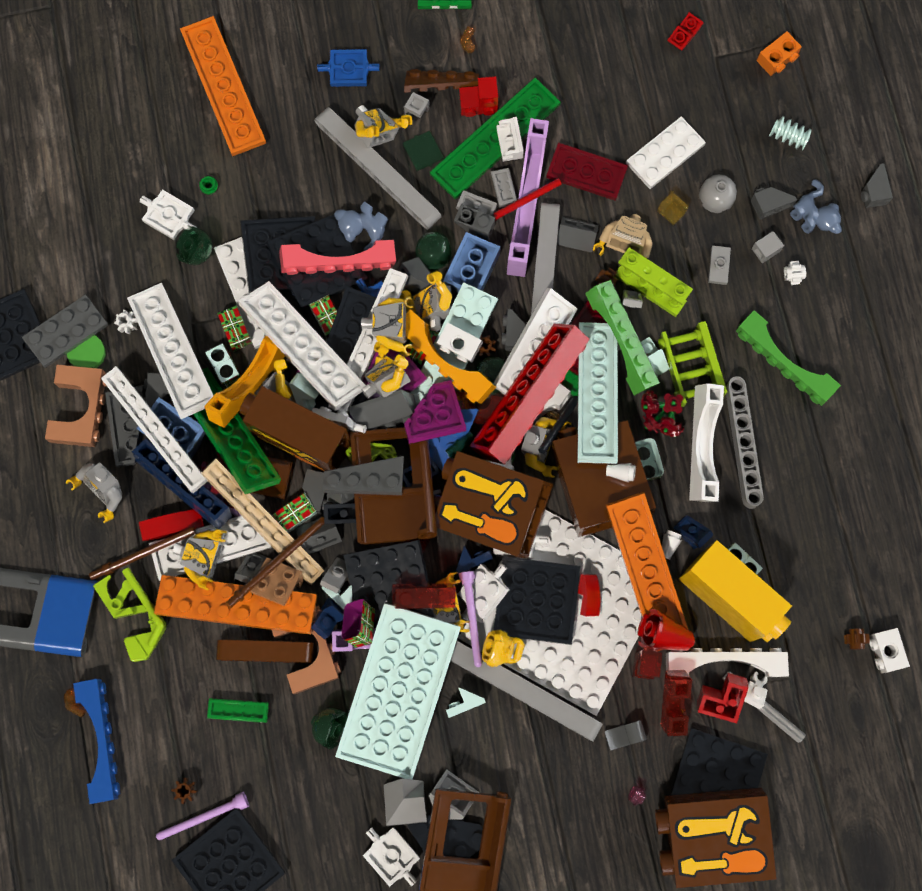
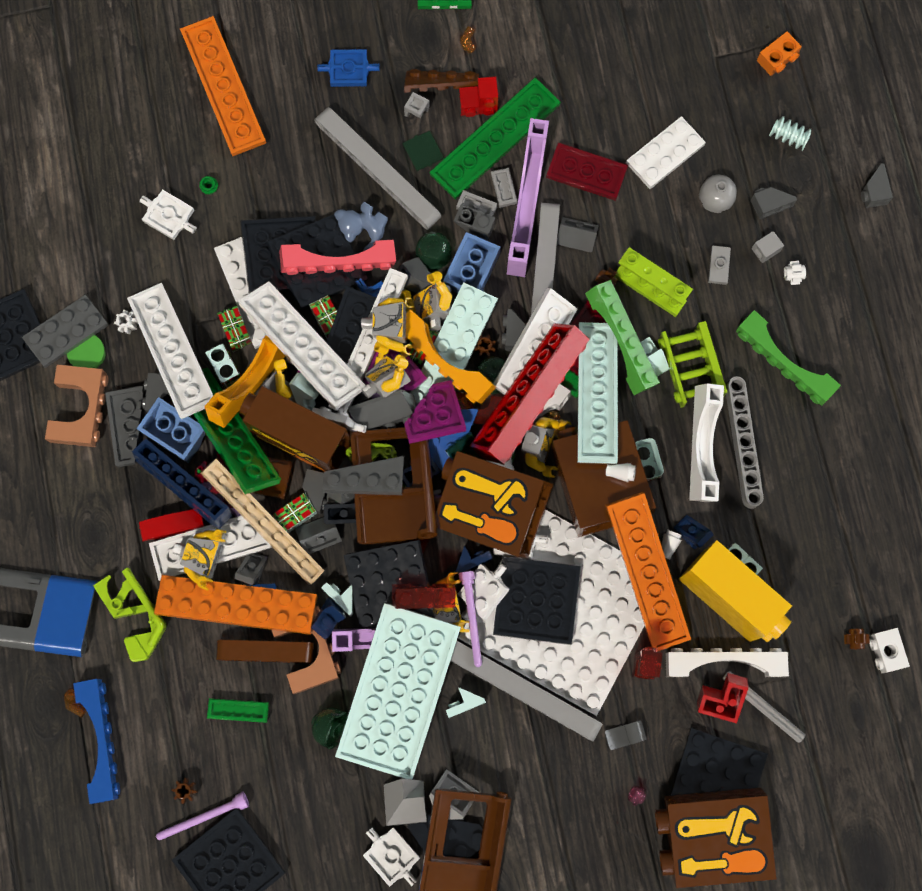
(102, 484): light grey torso -> none
(110, 568): reddish brown bar -> none
(154, 429): white plate -> none
(194, 246): clear green cylinder -> none
(239, 595): reddish brown bar -> none
(279, 583): medium nougat bracket -> none
(335, 576): light grey plate -> none
(358, 616): piece -> none
(377, 127): torso -> none
(450, 335): white brick -> none
(500, 647): yellow piece -> none
(510, 139): white hinge -> none
(526, 199): red bar -> none
(558, 425): black bar -> none
(590, 590): red slope -> none
(625, 234): tan torso -> none
(632, 299): light grey plate -> none
(663, 632): red cone -> none
(667, 425): dark red plant -> none
(673, 208): clear yellow panel -> none
(676, 689): clear red arch -> none
(685, 31): red slope -> none
(756, 693): white plate -> none
(826, 217): sand blue animal -> none

